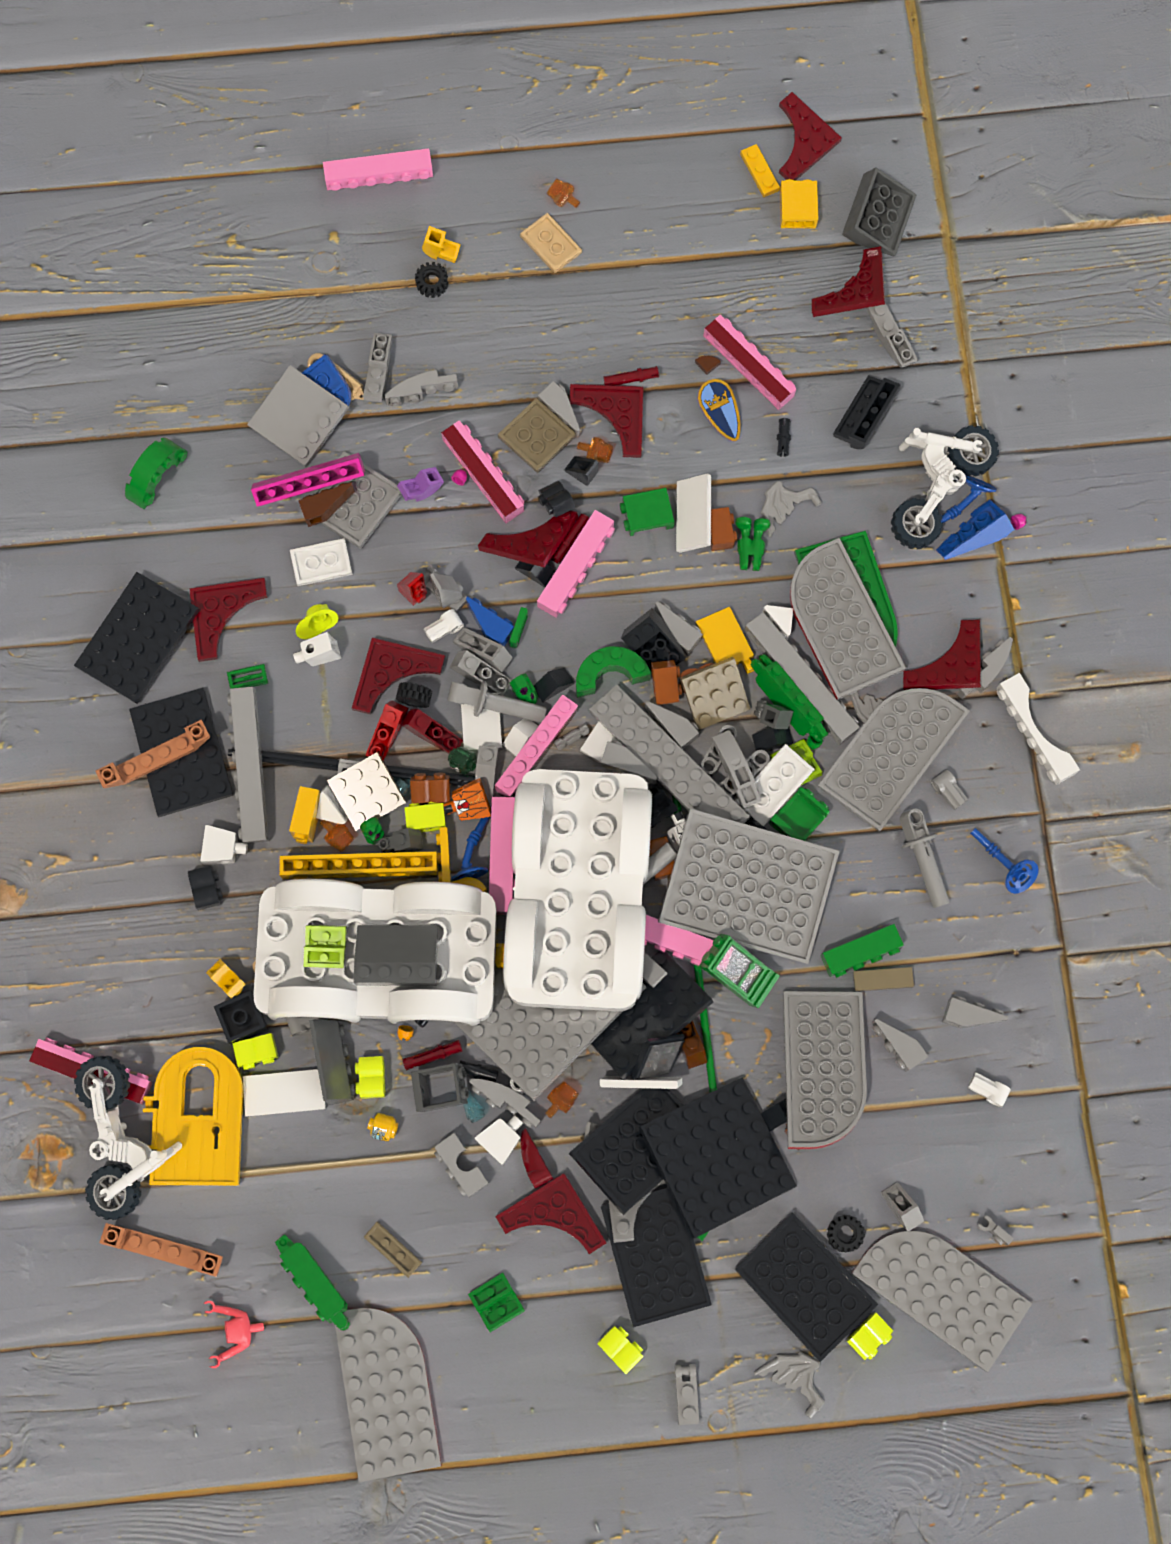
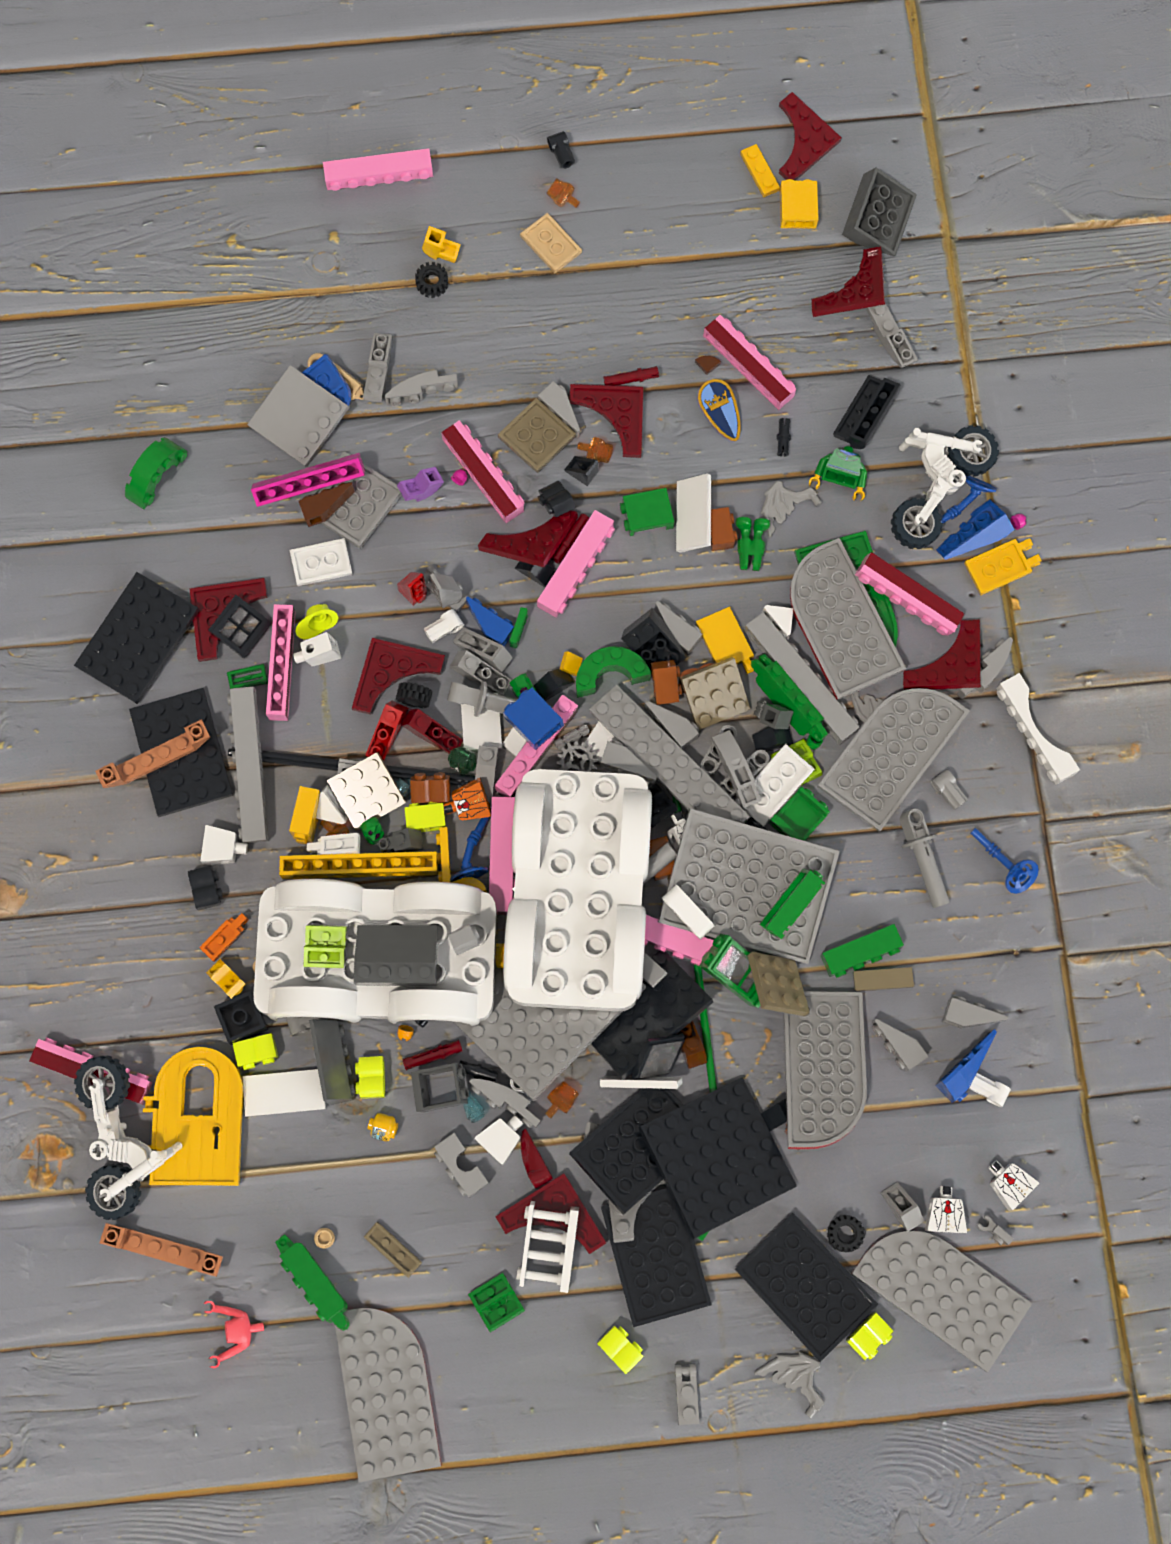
(224, 937): none -> orange hinge
(239, 626): none -> black piece
(280, 662): none -> bright pink brick
(324, 1238): none -> tan plate
(336, 844): none -> white hinge
(464, 939): none -> light grey brick
(533, 718): none -> blue brick
(559, 145): none -> black piece
(566, 1238): none -> white fence
(570, 663): none -> yellow tile
(585, 757): none -> light grey gear
(688, 912): none -> white beam
(778, 984): none -> dark tan plate
(792, 902): none -> green door
(842, 468): none -> green torso
(909, 594): none -> brick
(946, 1213): none -> white torso
(961, 1076): none -> blue wedge
(1001, 565): none -> yellow tile
(1011, 1184): none -> white torso

